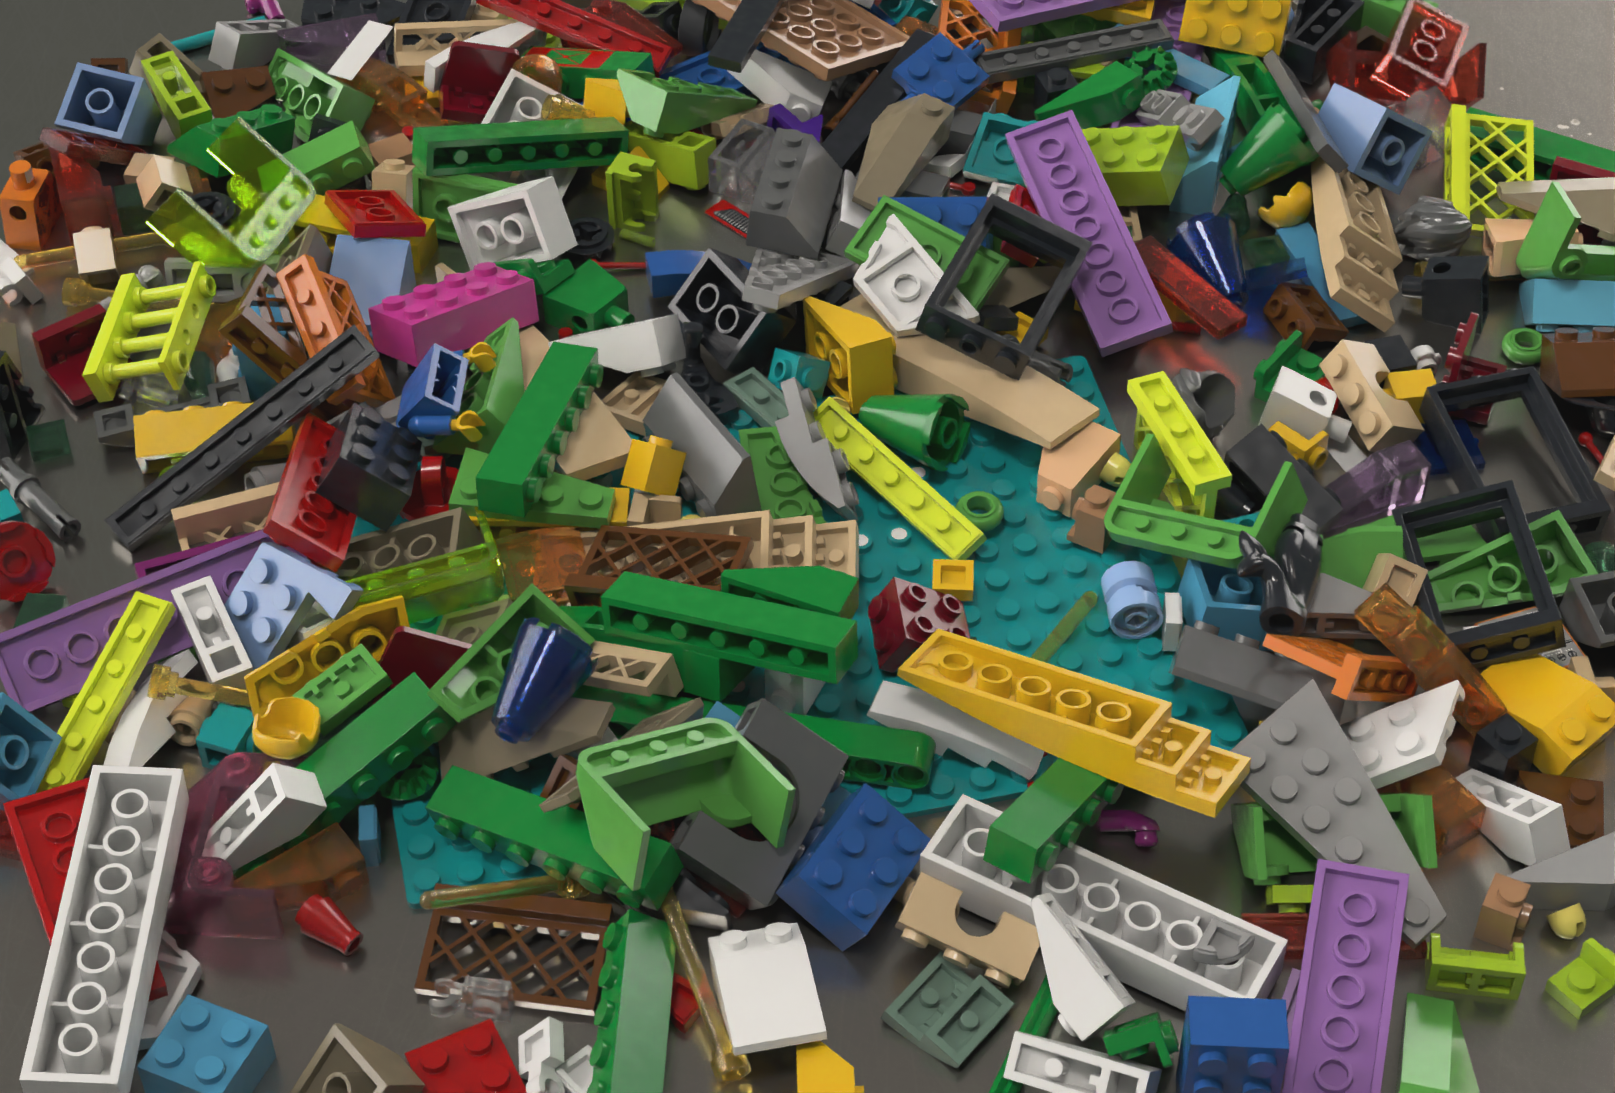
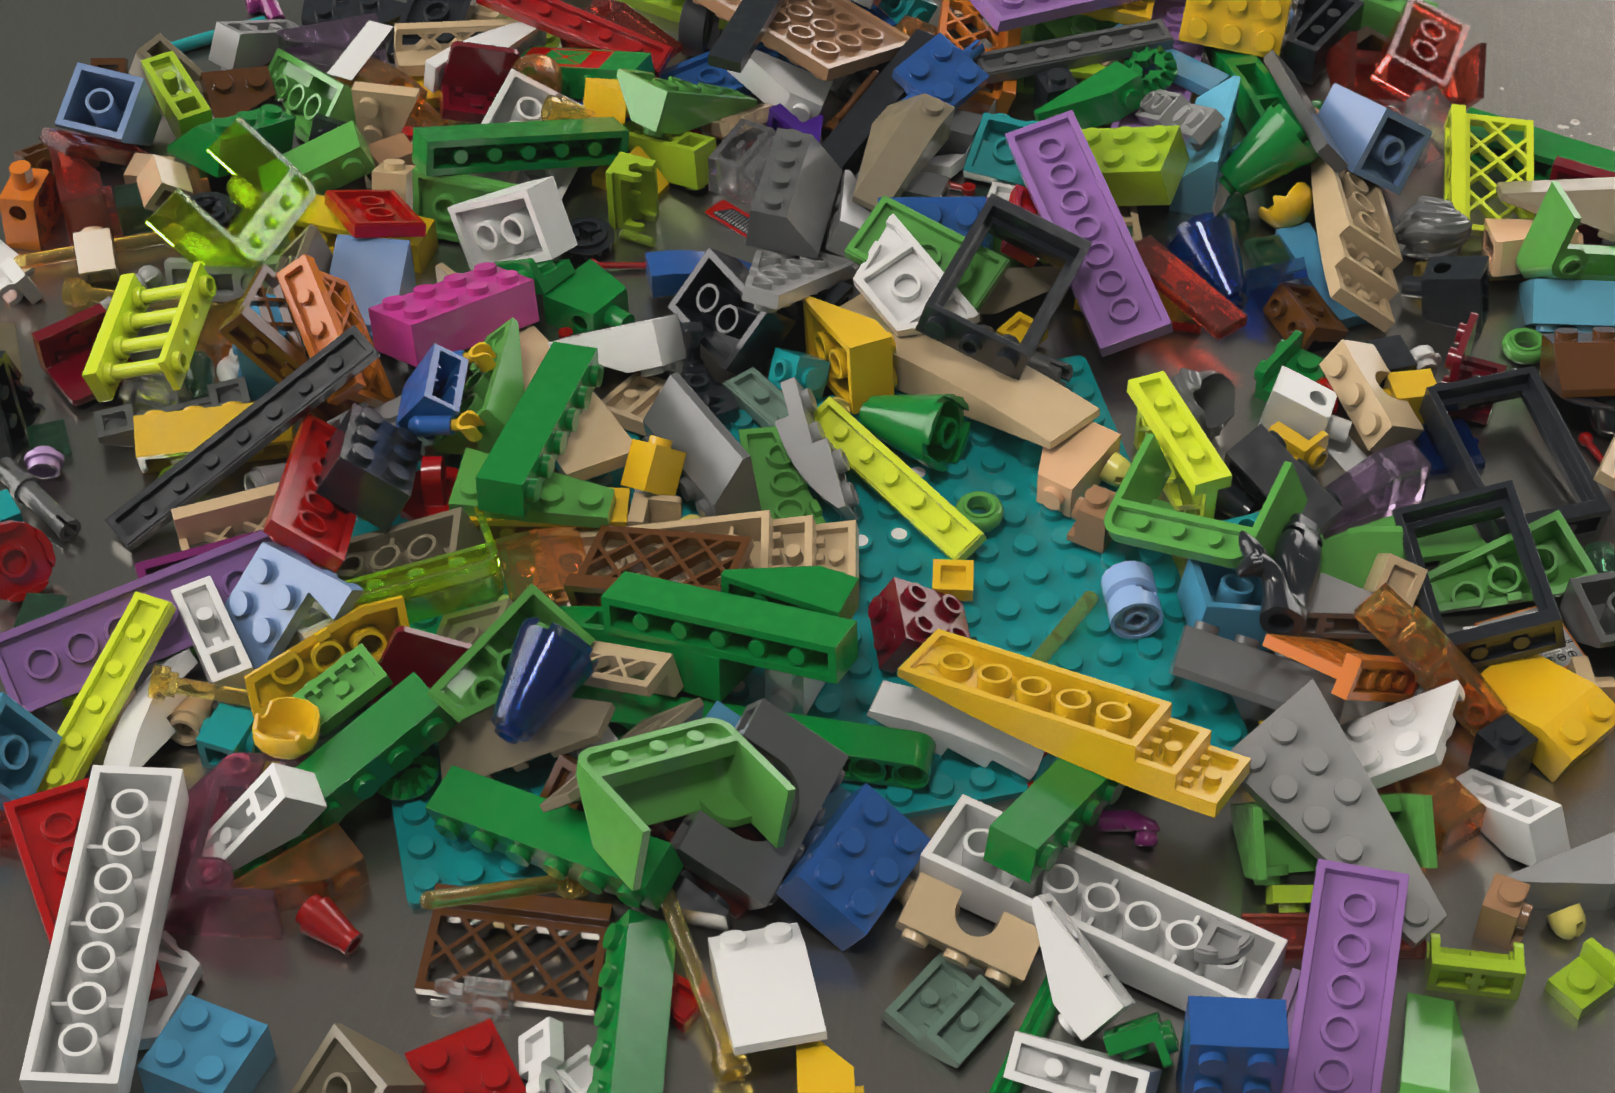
(44, 462): none -> lavender plate
(370, 835): dark azure tile -> none
(382, 109): none -> tan wing
(665, 16): black bracket -> none
(997, 318): black tile -> none
(1172, 621): white tile -> none
(1580, 800): reddish brown wing -> none

